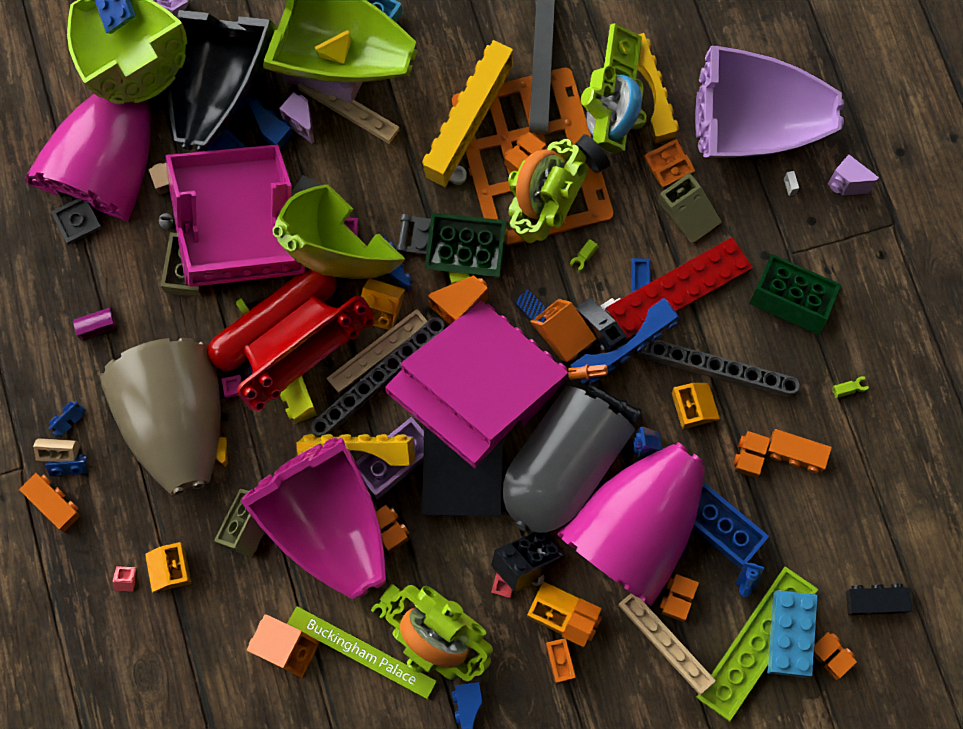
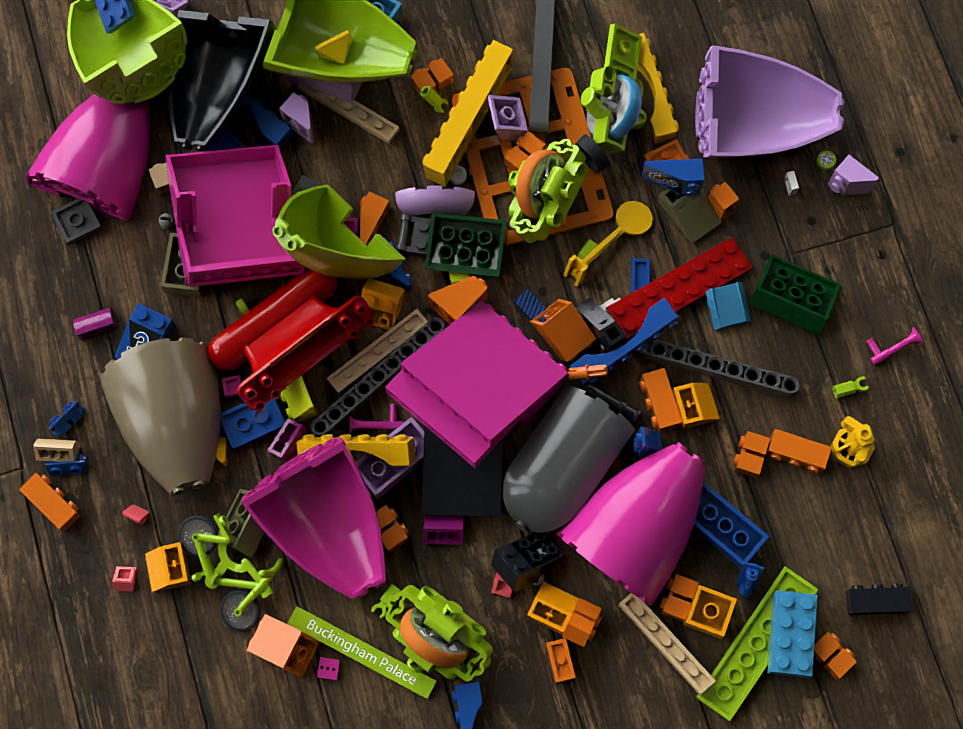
(136, 514): none -> coral slope
(143, 327): none -> blue slope
(238, 608): none -> piece
(247, 426): none -> blue plate
(284, 445): none -> magenta brick
(328, 668): none -> dark pink tile
(372, 215): none -> orange slope
(392, 424): none -> dark pink piece
(433, 98): none -> lime bar
(435, 75): none -> orange piece
(435, 200): none -> lavender brick
(443, 529): none -> magenta brick
(507, 117): none -> lavender slope
(632, 218): none -> yellow piece
(660, 400): none -> orange brick
(679, 176): none -> blue slope
(710, 612): none -> light orange brick
(723, 200): none -> orange piece
(728, 306): none -> dark azure slope
(826, 160): none -> lime tile
(857, 443): none -> yellow piece
(880, 356): none -> dark pink piece

